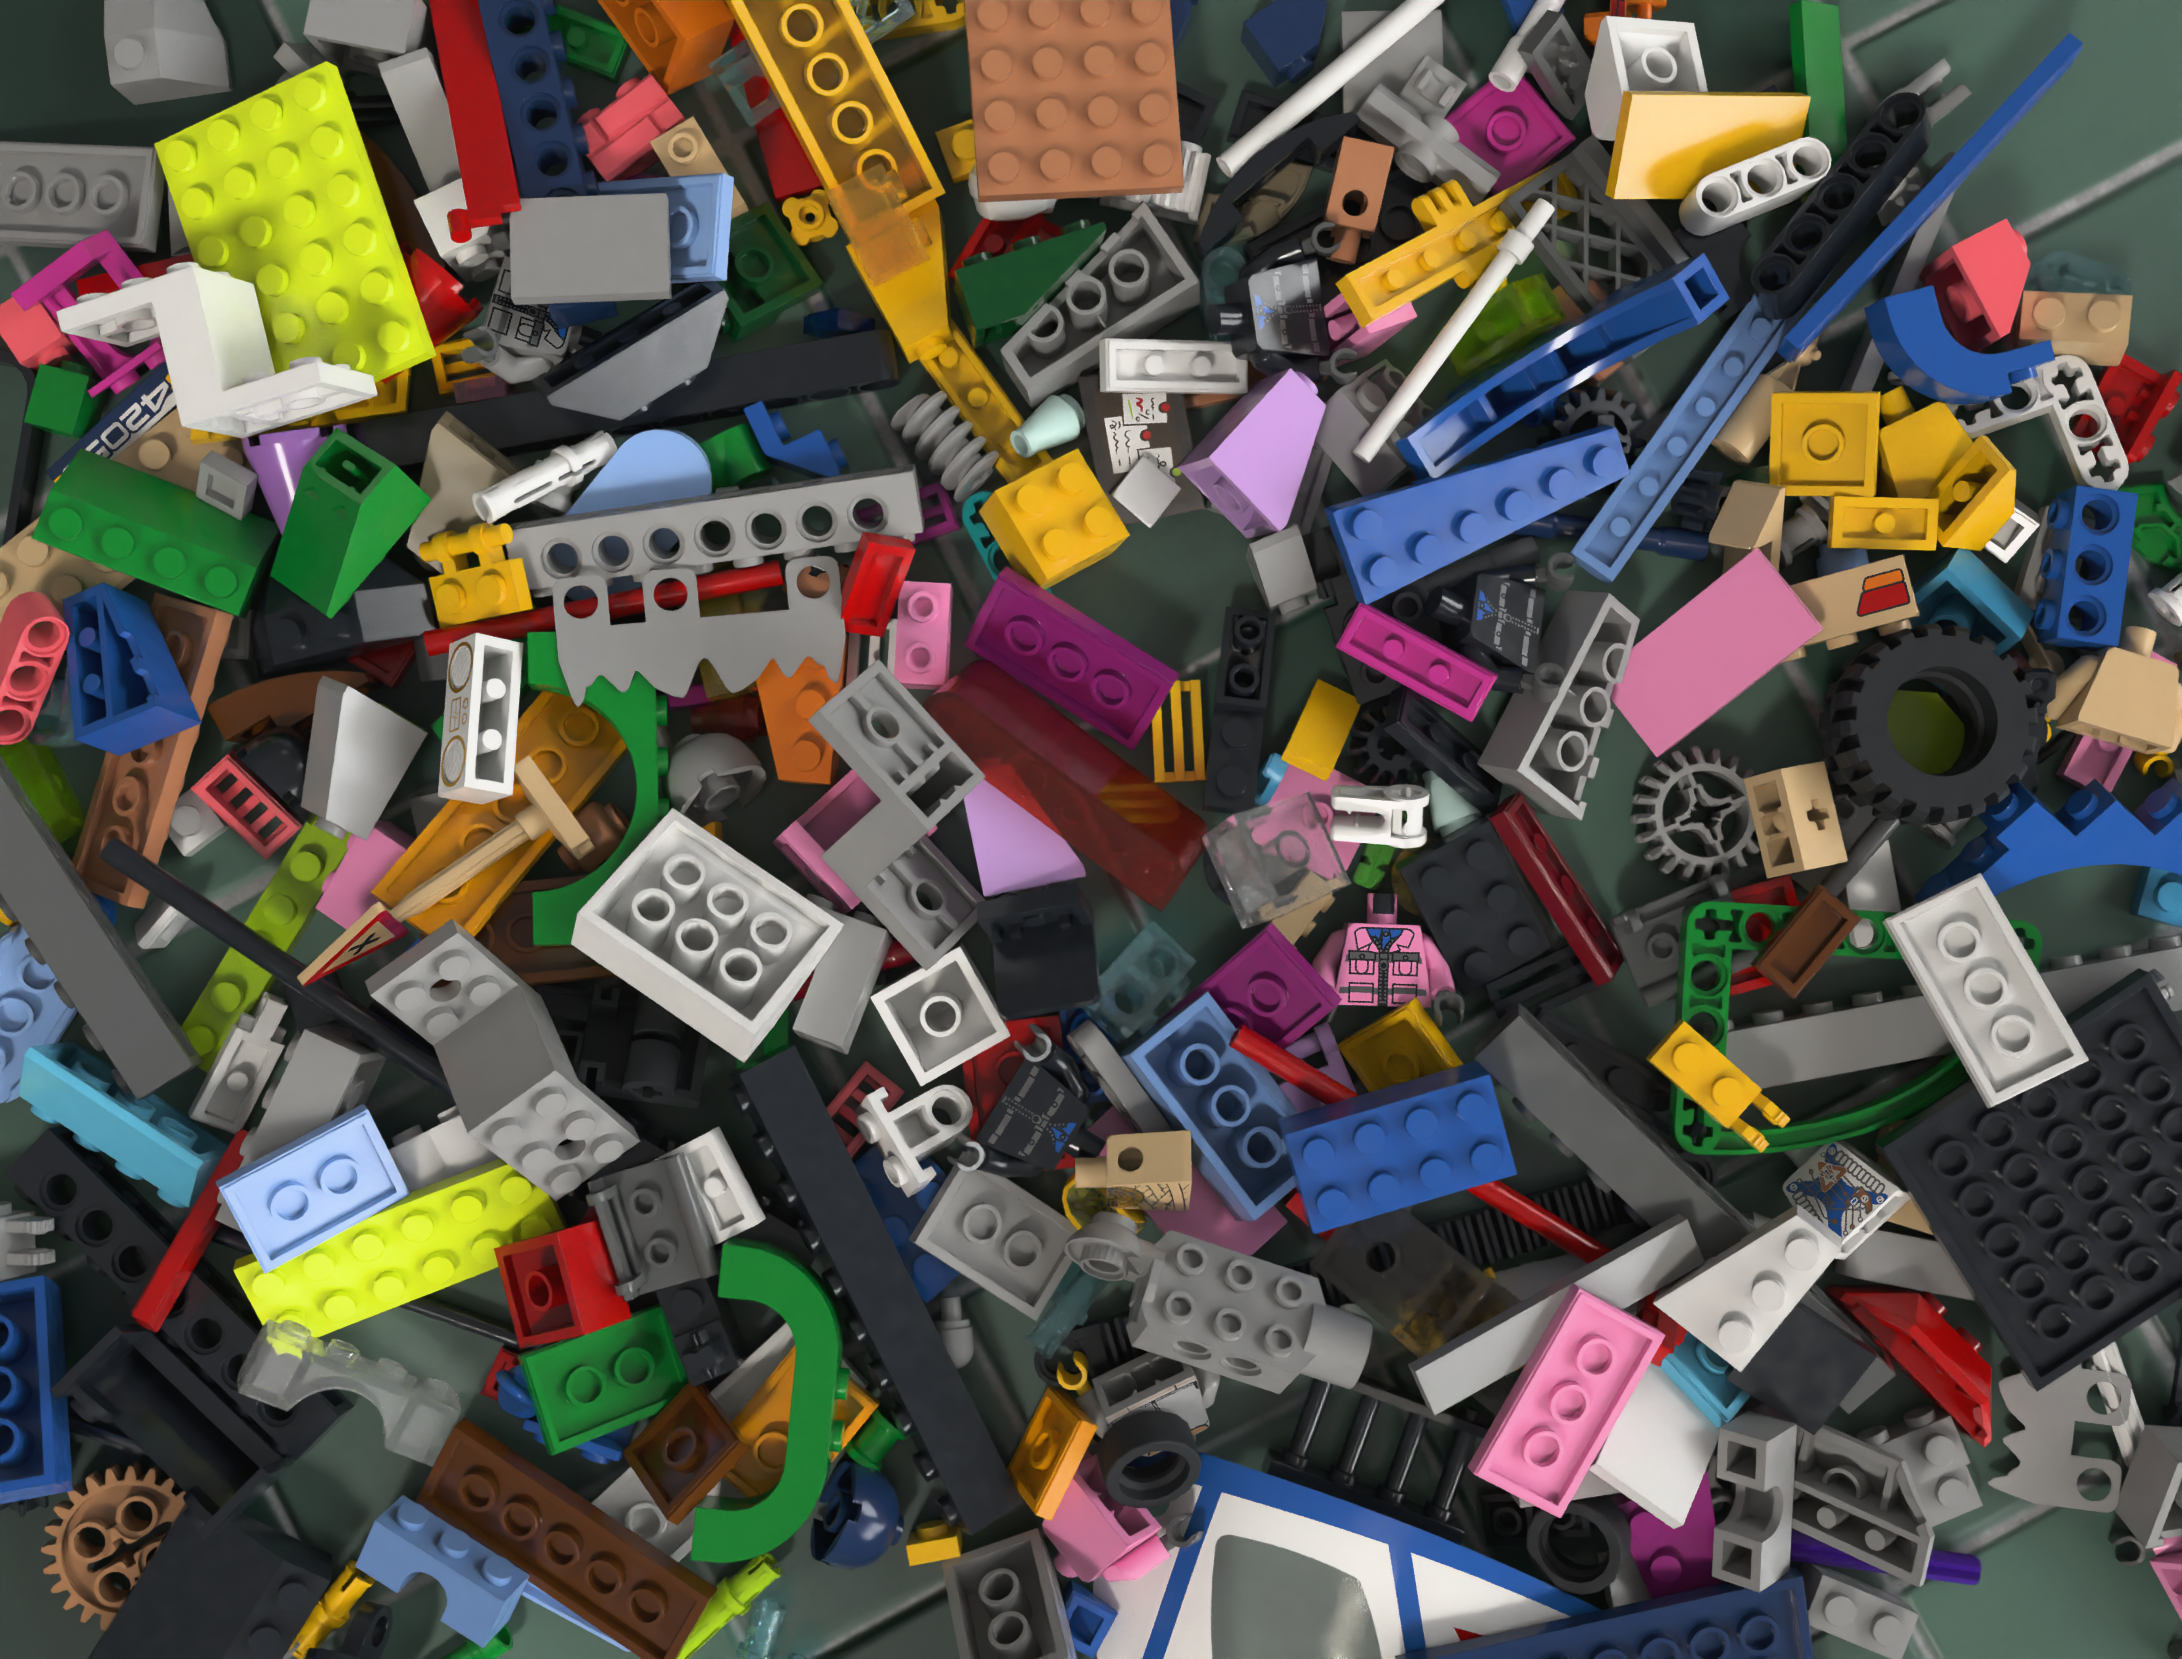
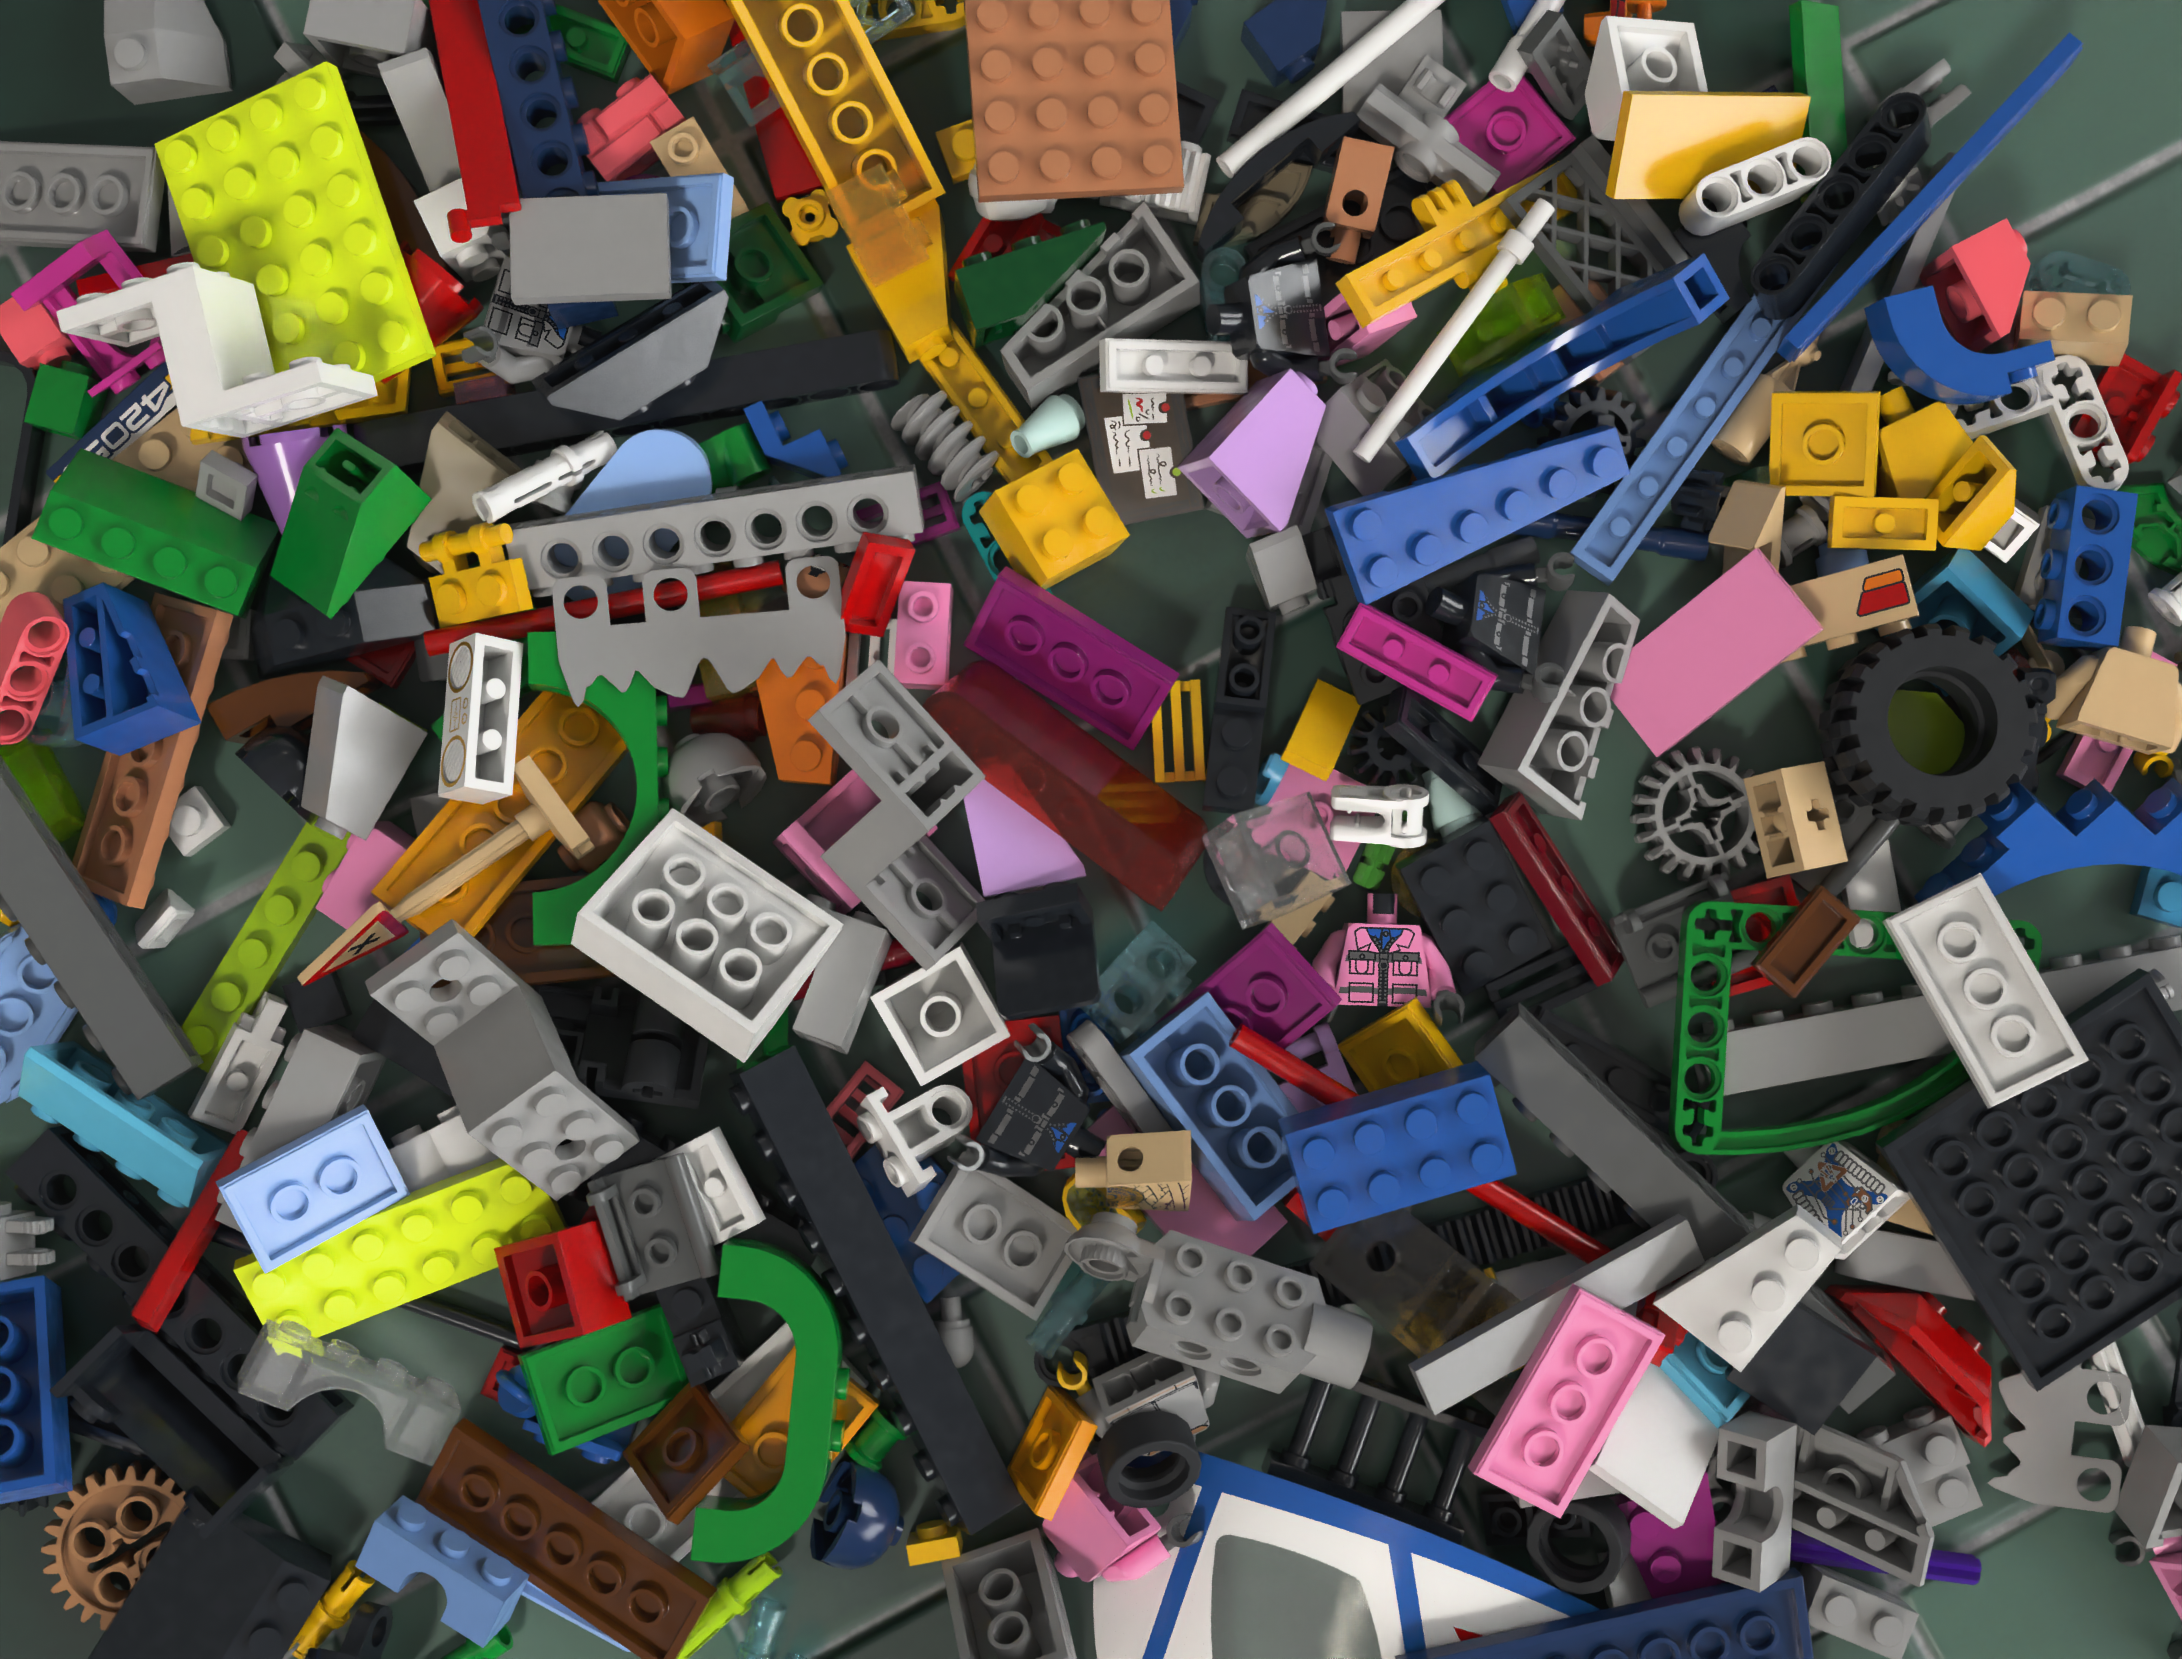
(220, 803): coral slope -> none
(274, 961): black piece -> none
(836, 323): tile -> none
(1087, 1618): blue slope -> none
(1145, 491): white slope -> none
(1713, 1082): yellow hinge -> none

